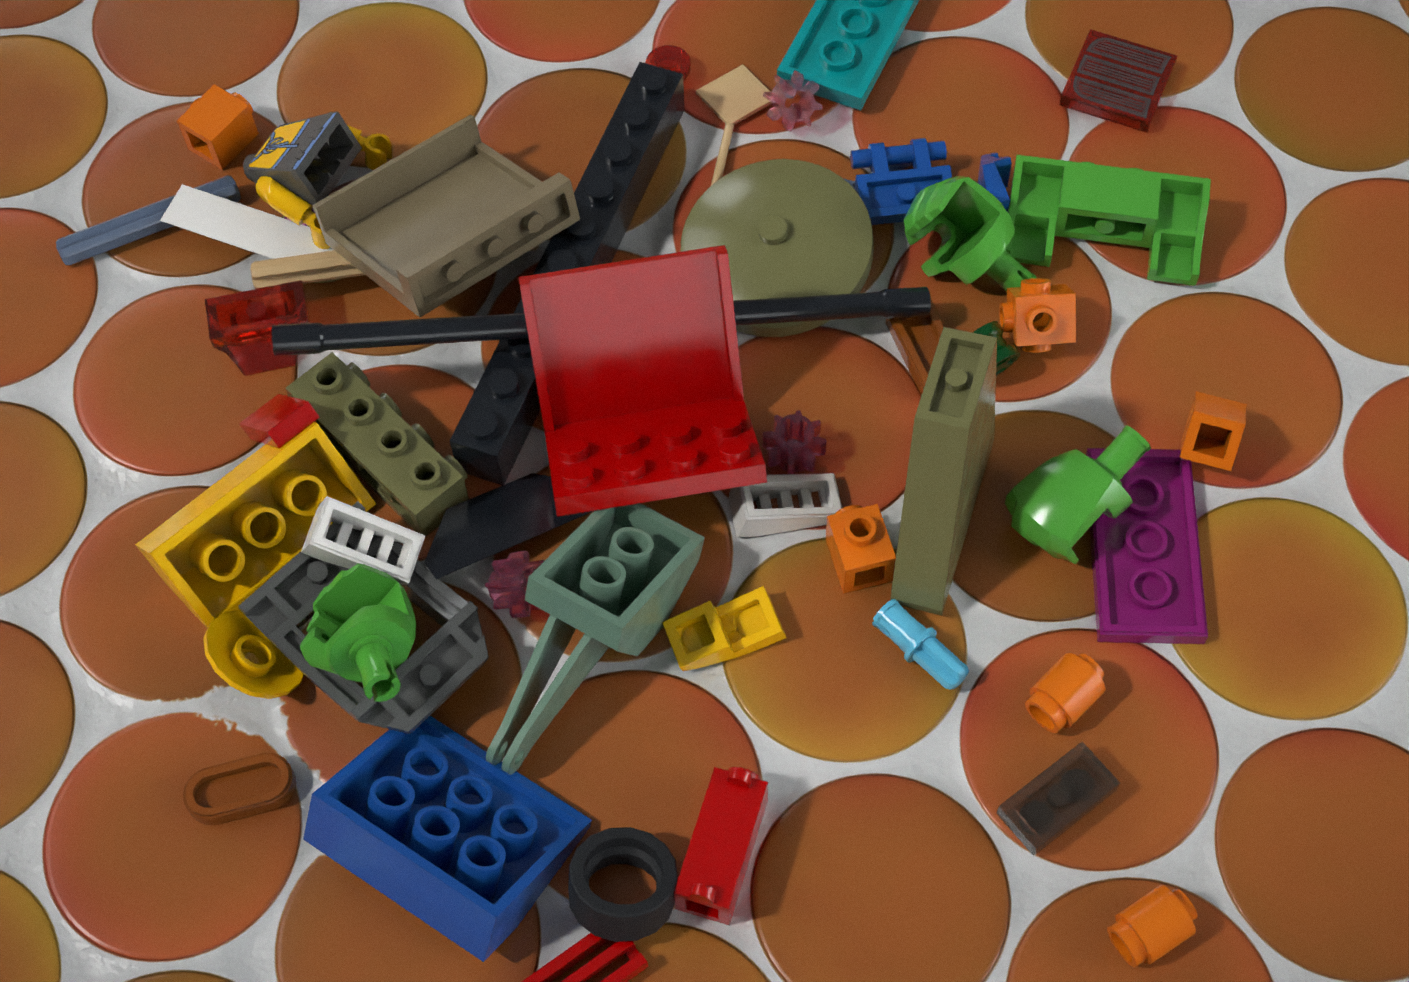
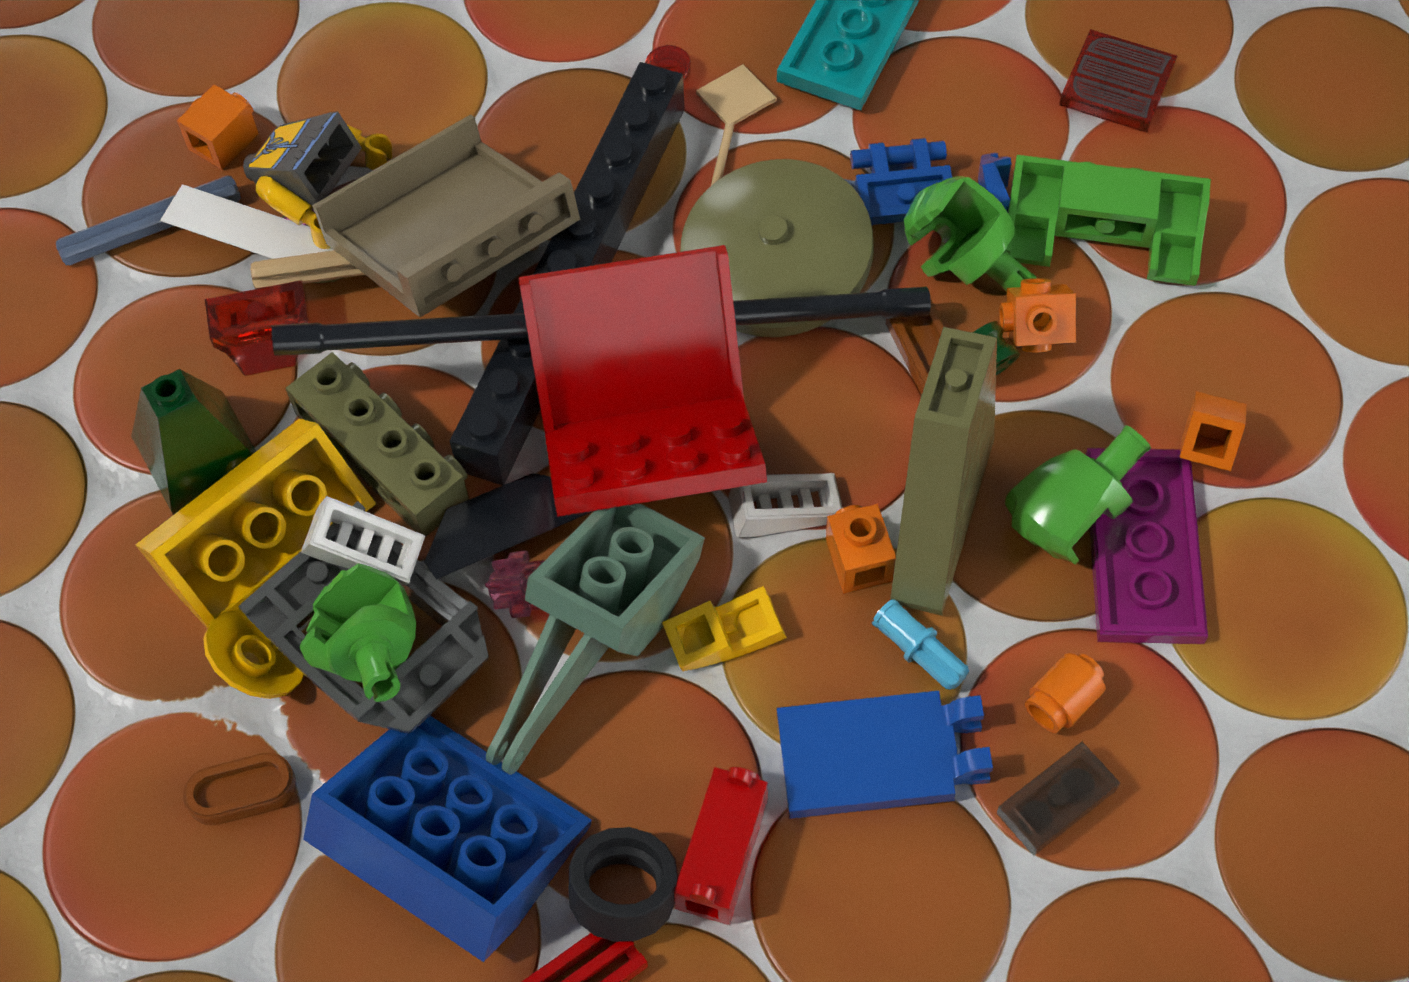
(187, 436): none -> dark green slope
(279, 420): red tile -> none
(788, 89): clear pink gear -> none
(794, 443): clear pink gear -> none
(878, 752): none -> blue tile
(1153, 926): orange brick -> none

